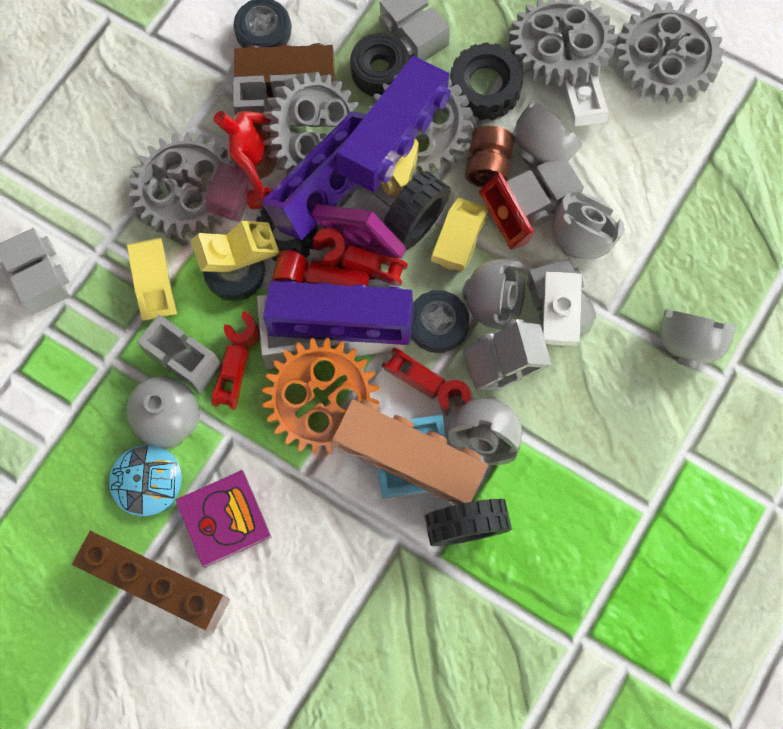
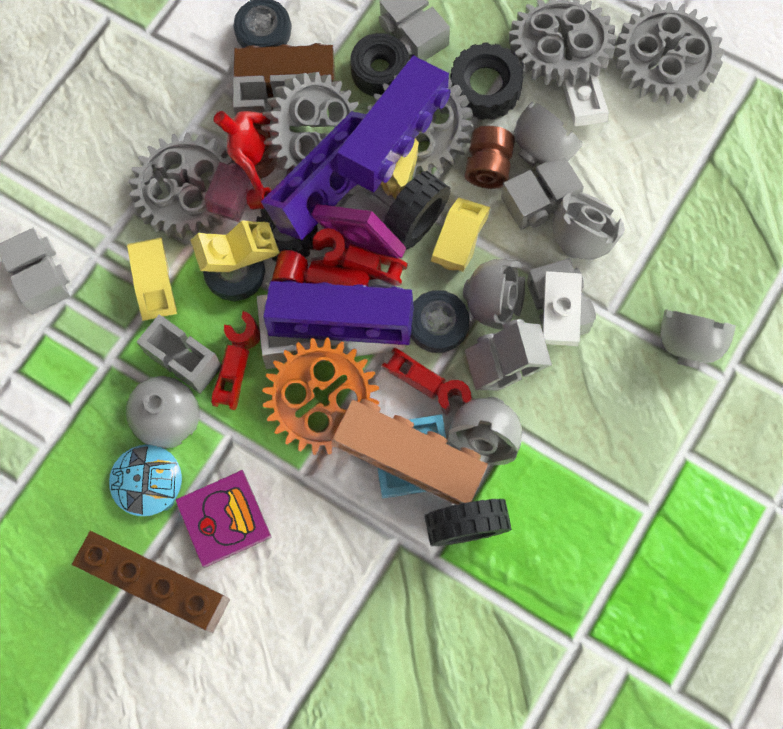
(506, 212): red slope -> none

